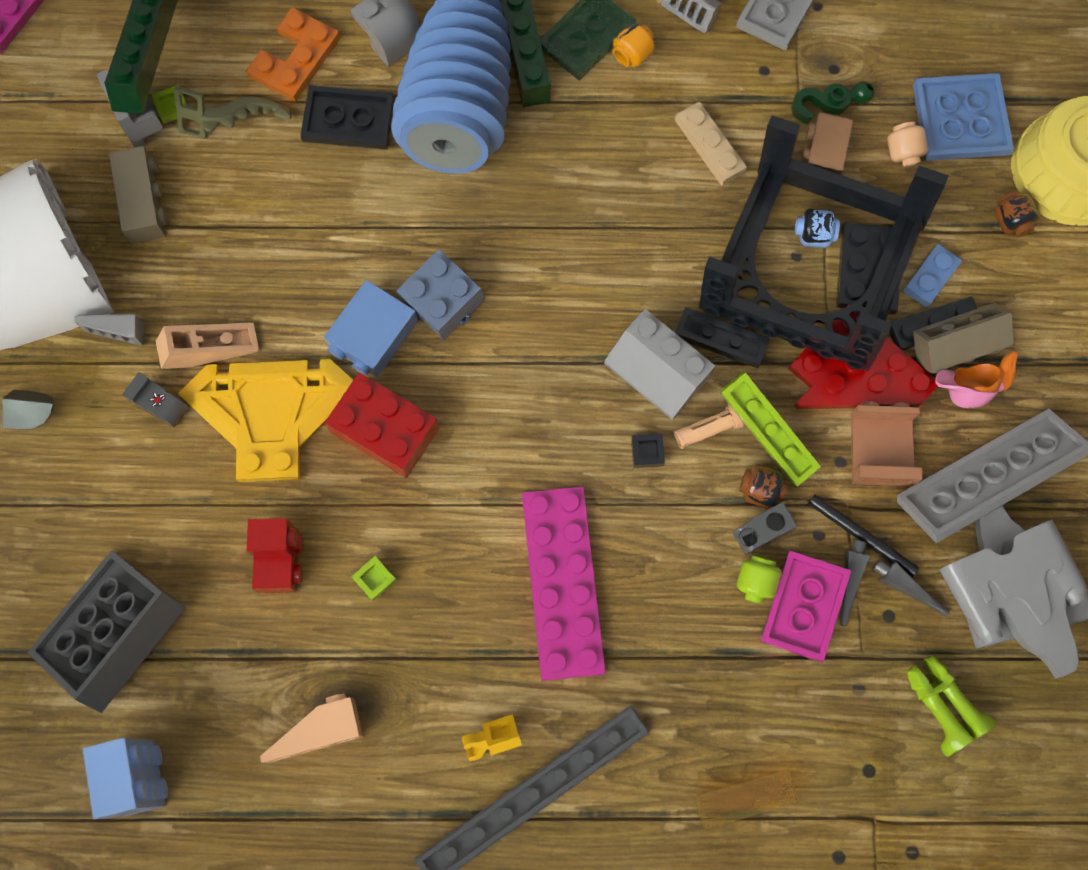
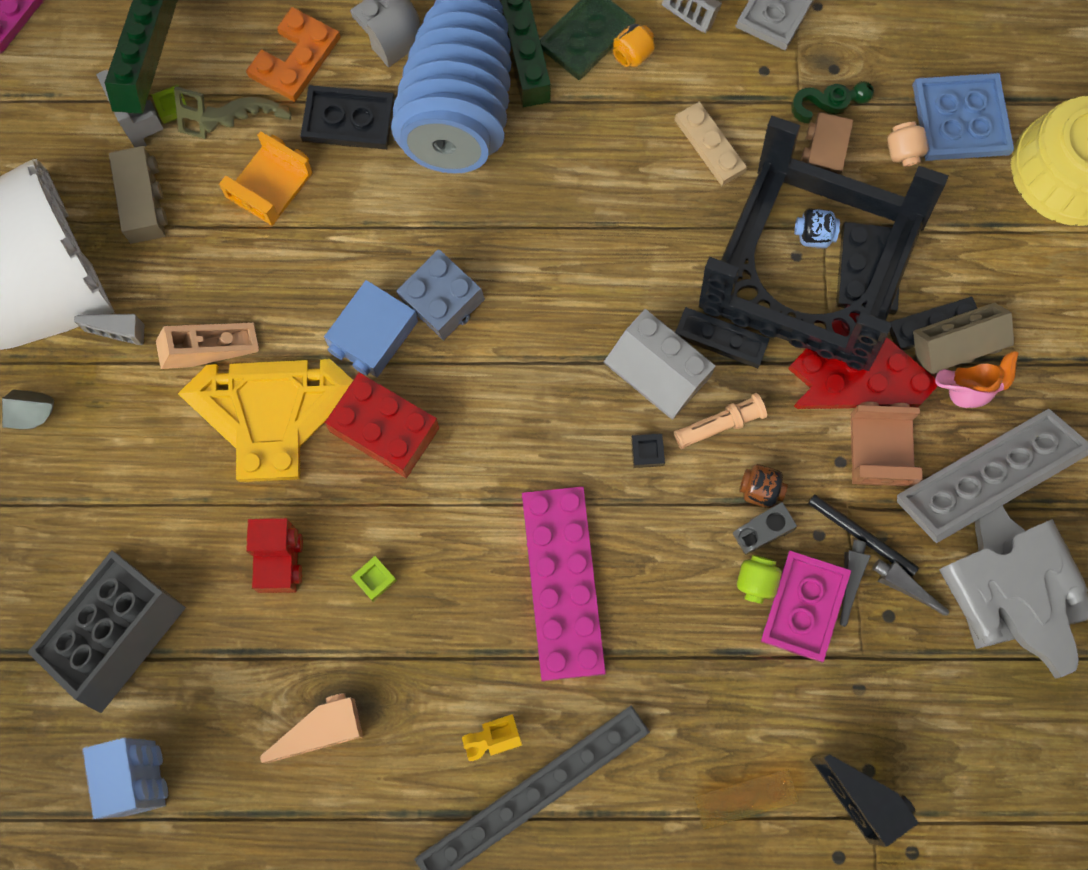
(155, 400): dark grey leg -> none
(269, 179): none -> light orange panel
(769, 429): lime plate -> none
(873, 807): none -> black slope
(932, 275): medium blue plate -> none
(955, 734): lime piece -> none
(1016, 213): head -> none

